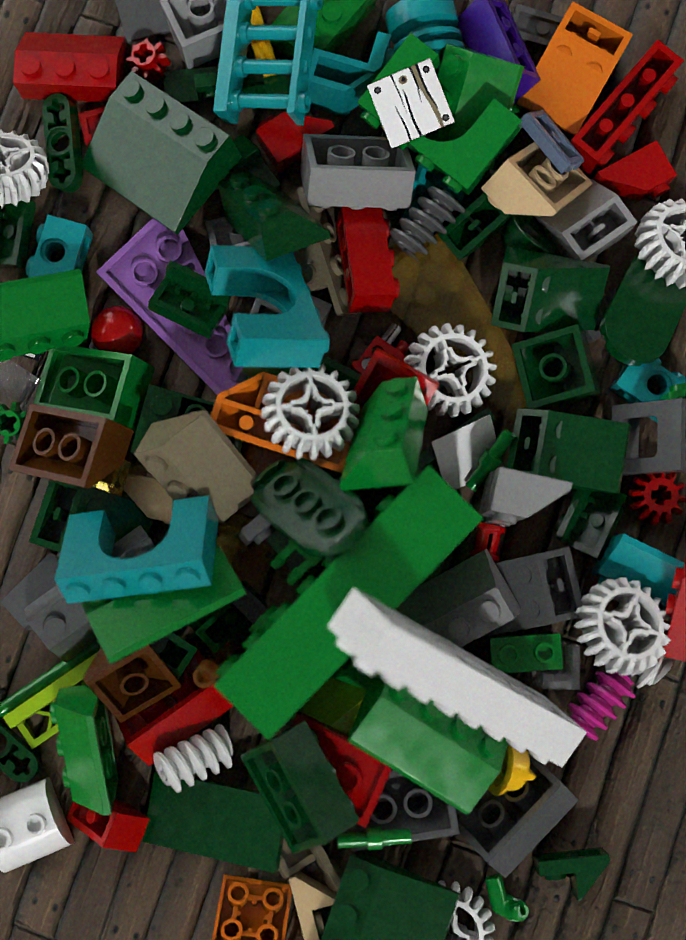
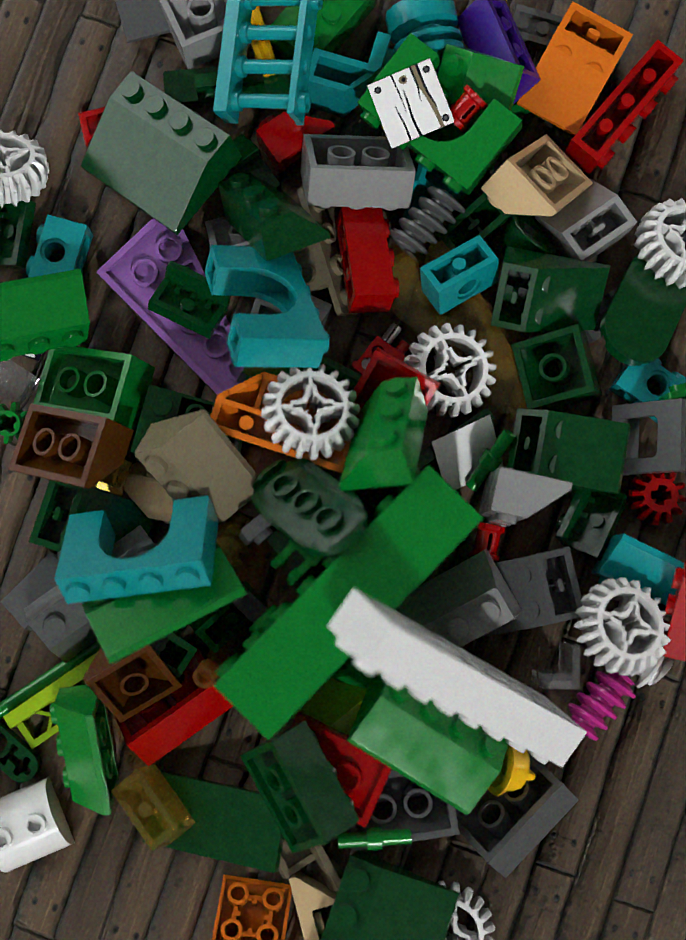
(52, 132): dark green beam -> none
(69, 64): red slope -> none
(117, 330): red hair -> none
(117, 831): red slope -> none
(149, 60): red gear -> none
(153, 807): none -> clear yellow brick
(194, 757): white piece -> none
(459, 274): none -> teal brick
(466, 108): none -> red bush
(504, 903): green arm -> none
(525, 652): green brick -> none
(551, 141): sand blue tile -> none
(581, 864): dark green slope -> none
(639, 174): red slope -> none

